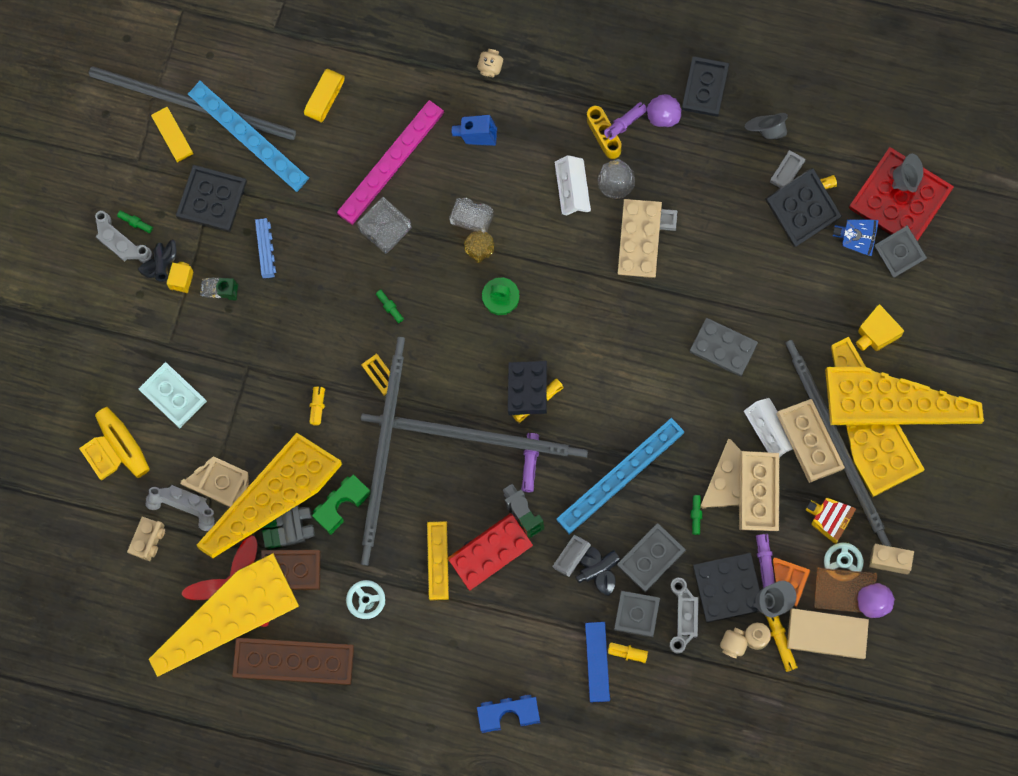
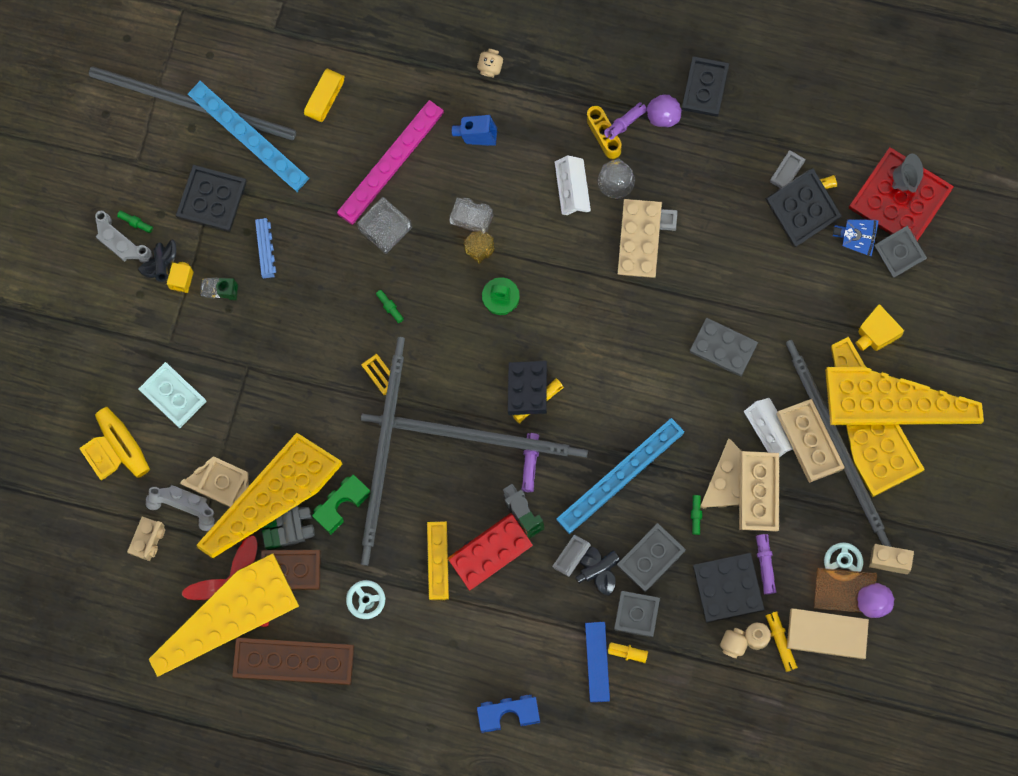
(172, 134): yellow tile -> none
(317, 406): yellow axle -> none
(686, 615): light grey plate -> none
(769, 126): dark grey piece -> none
(775, 599): dark grey piece -> none
(793, 574): orange wing -> none
(830, 518): torso -> none

